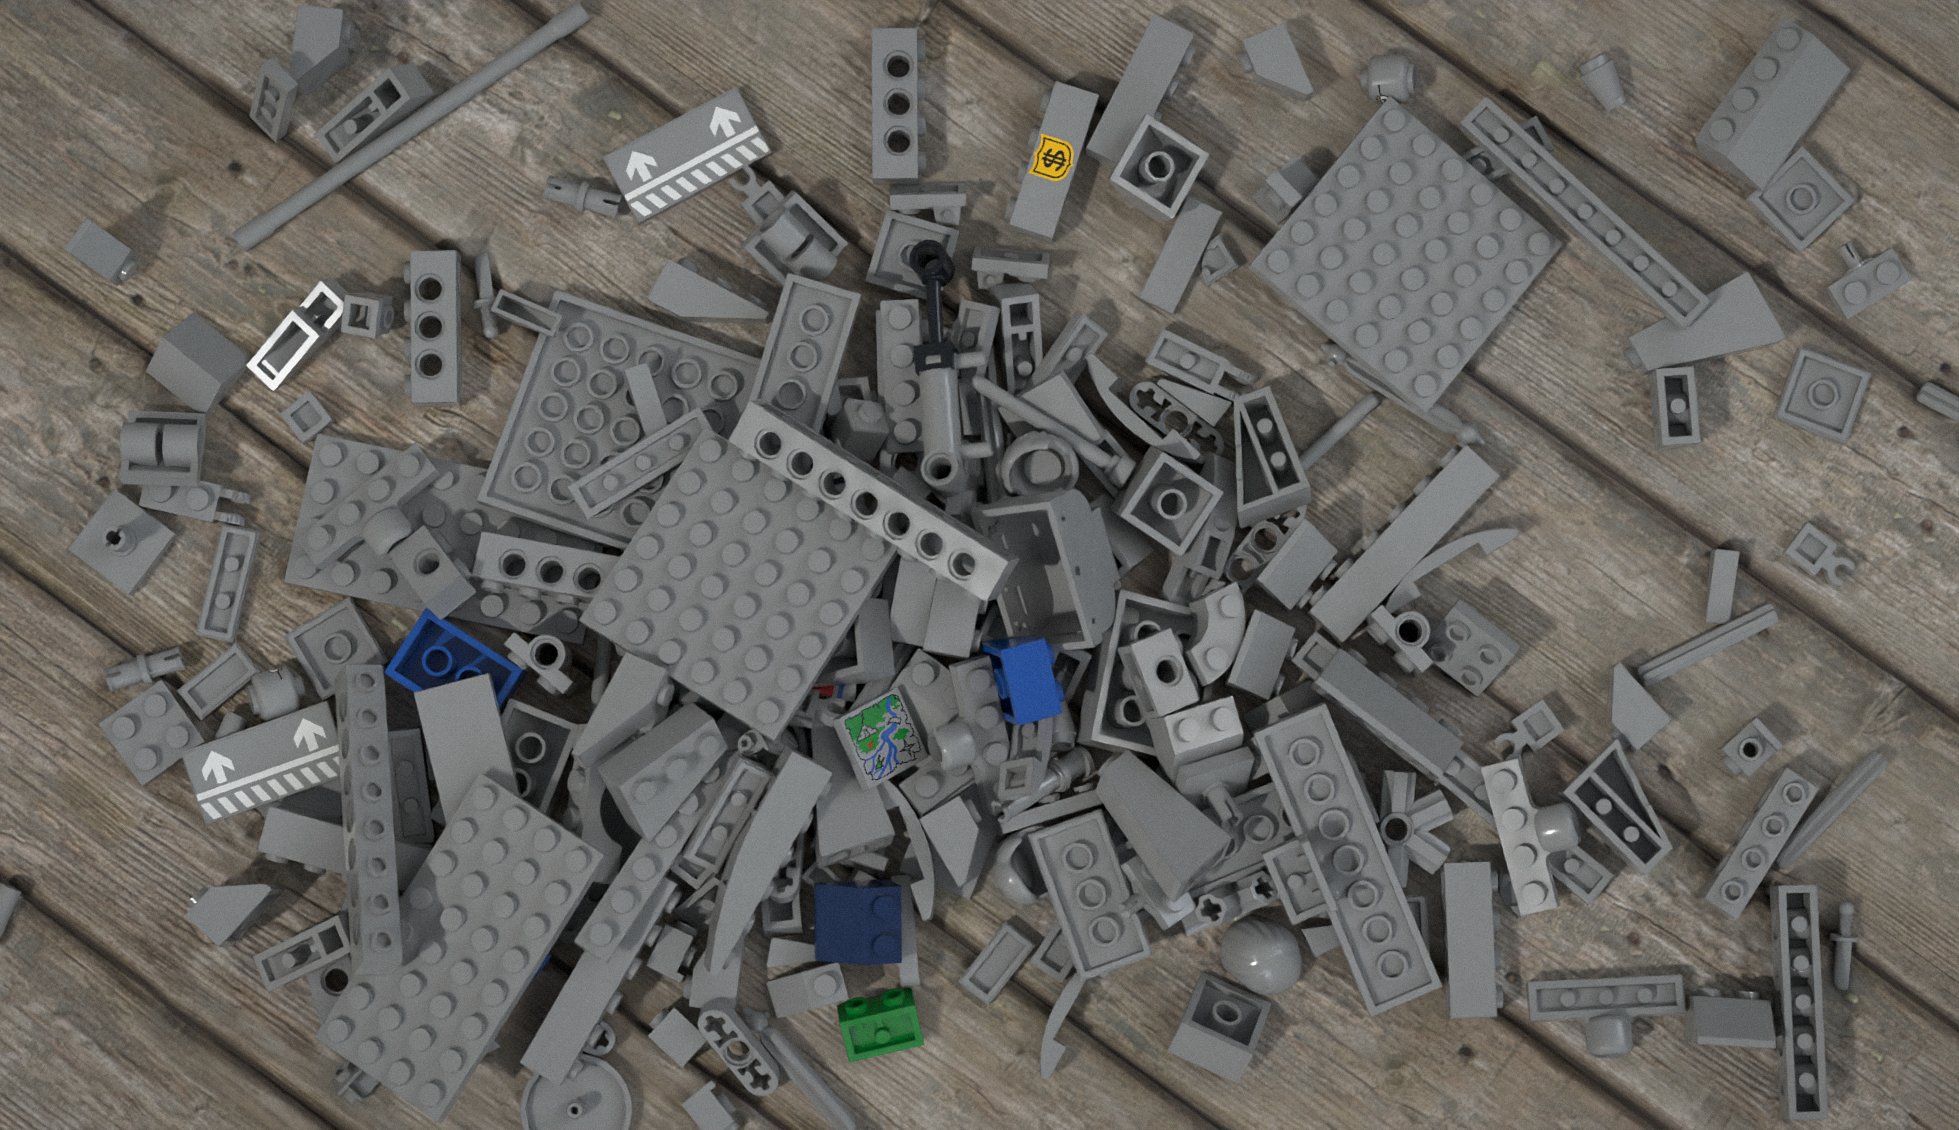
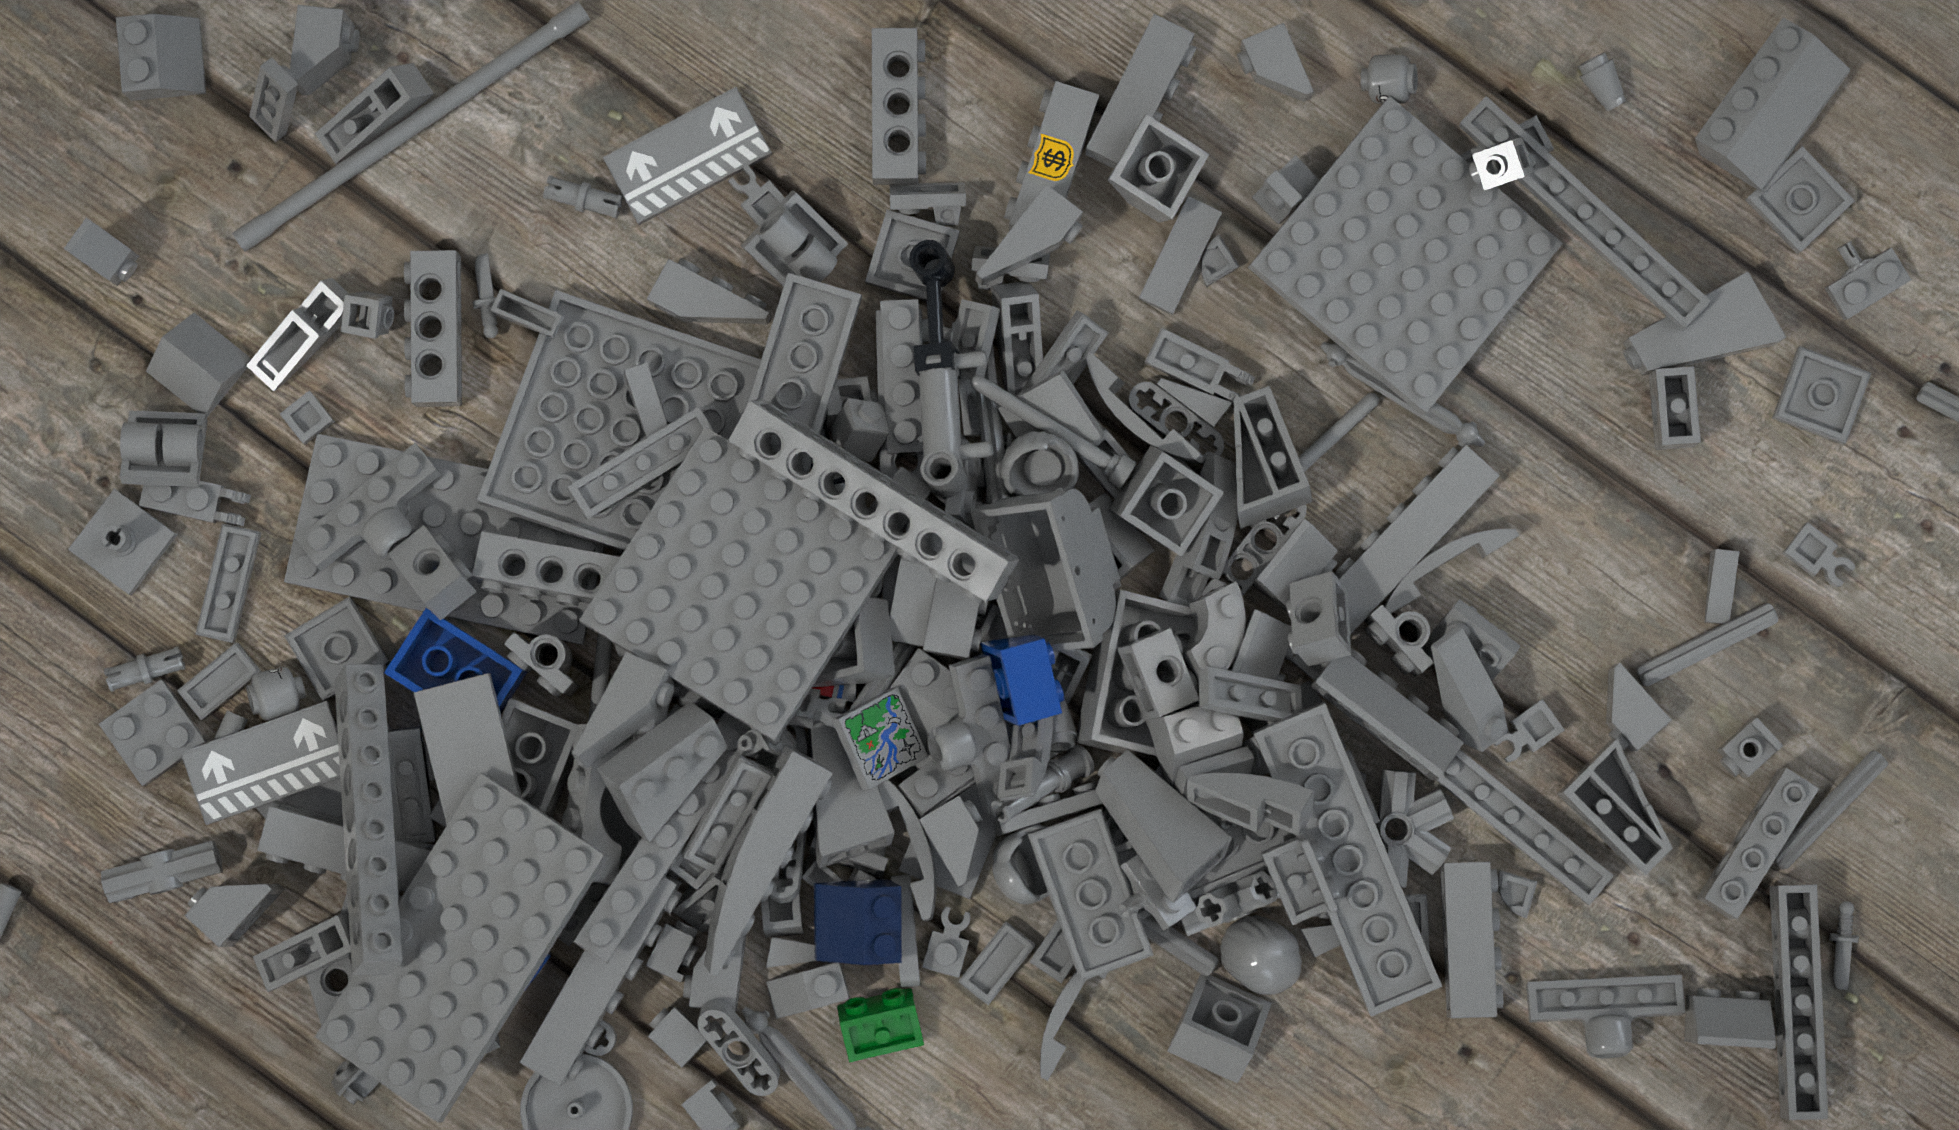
(160, 56): none -> light grey slope
(161, 871): none -> light grey piece
(946, 949): none -> light grey plate
(1037, 233): none -> light grey slope
(1180, 947): none -> light grey axle
(1248, 695): none -> light grey plate
(1252, 800): none -> light grey slope
(1319, 619): none -> light grey brick
(1467, 691): none -> light grey slope
(1513, 160): none -> brick
(1528, 834): light grey plate -> none

